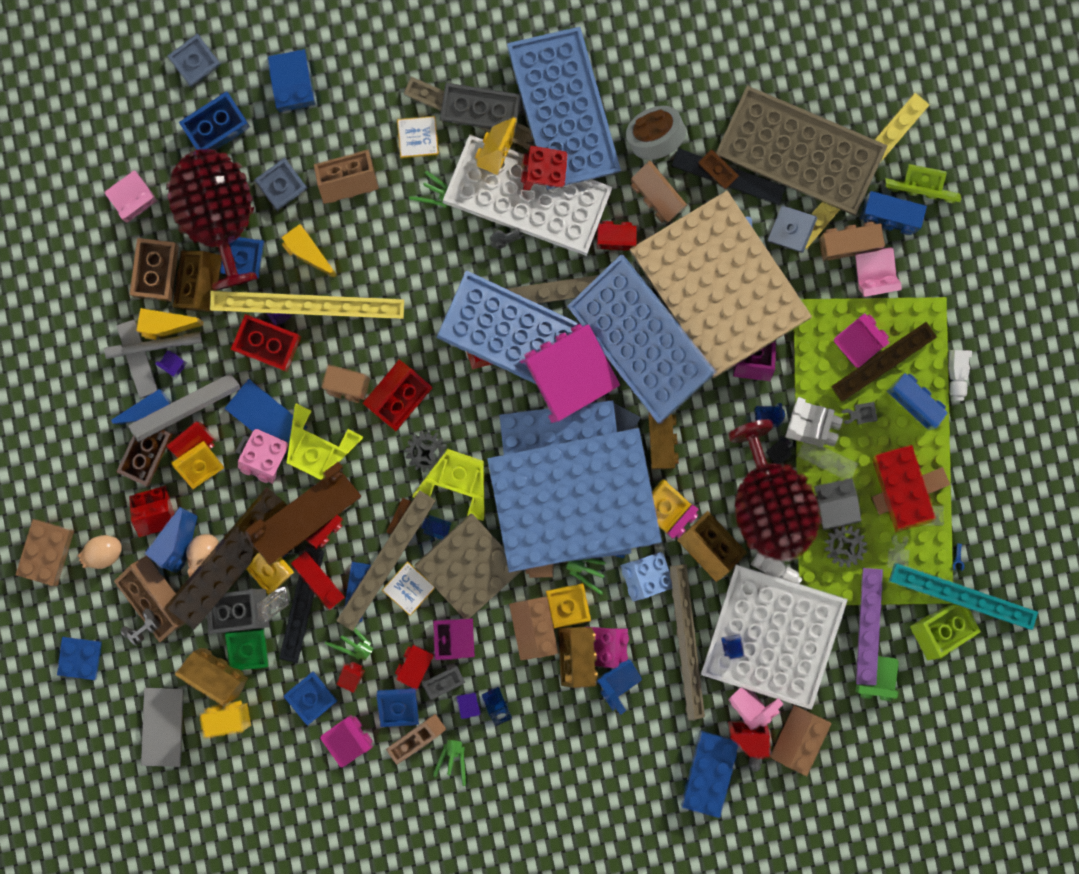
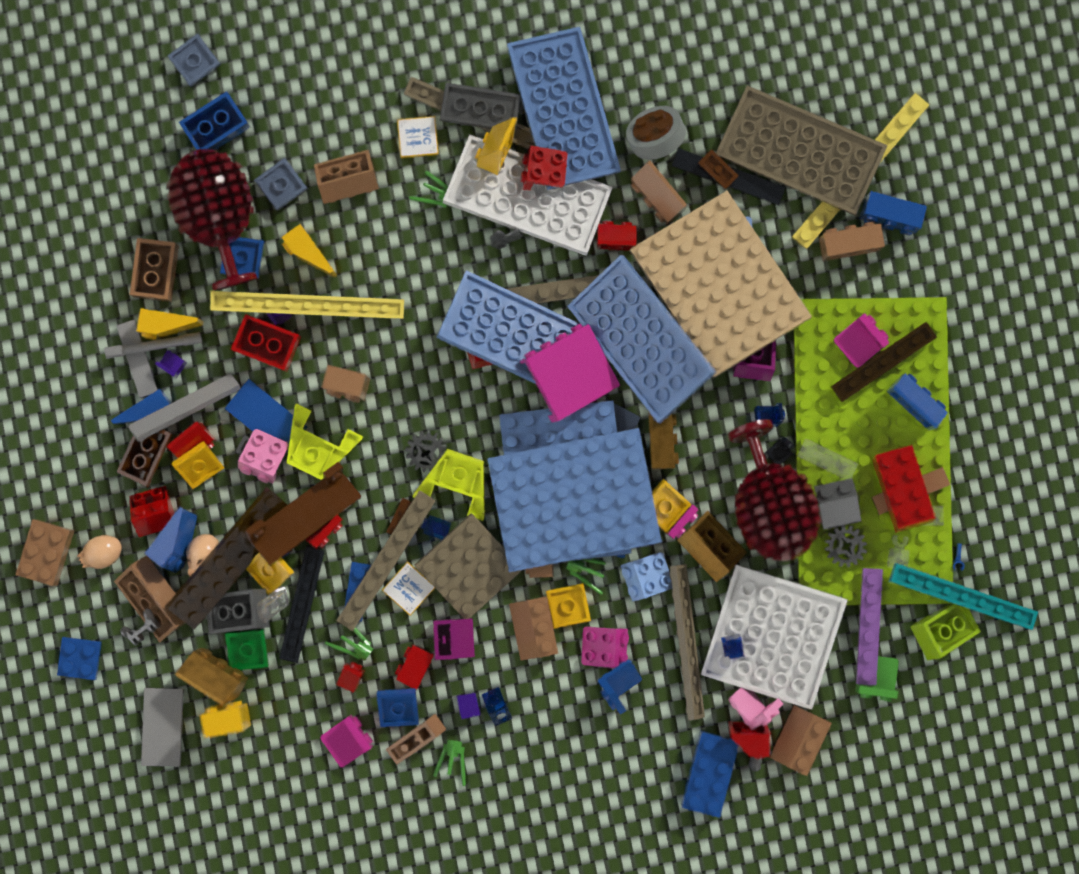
(130, 196): bright pink bracket -> none
(195, 279): pearl gold slope -> none
(291, 80): blue slope -> none
(310, 698): blue plate -> none
(317, 580): red slope -> none
(397, 395): red slope -> none
(443, 682): dark grey plate -> none
(577, 657): pearl gold slope -> none
(776, 569): white piece -> none
(792, 229): sand blue plate -> none
(812, 424): light grey hips -> none
(863, 413): dark grey plate -> none
(877, 272): bright pink bracket -> none
(925, 182): lime bracket -> none
(958, 371): white piece -> none

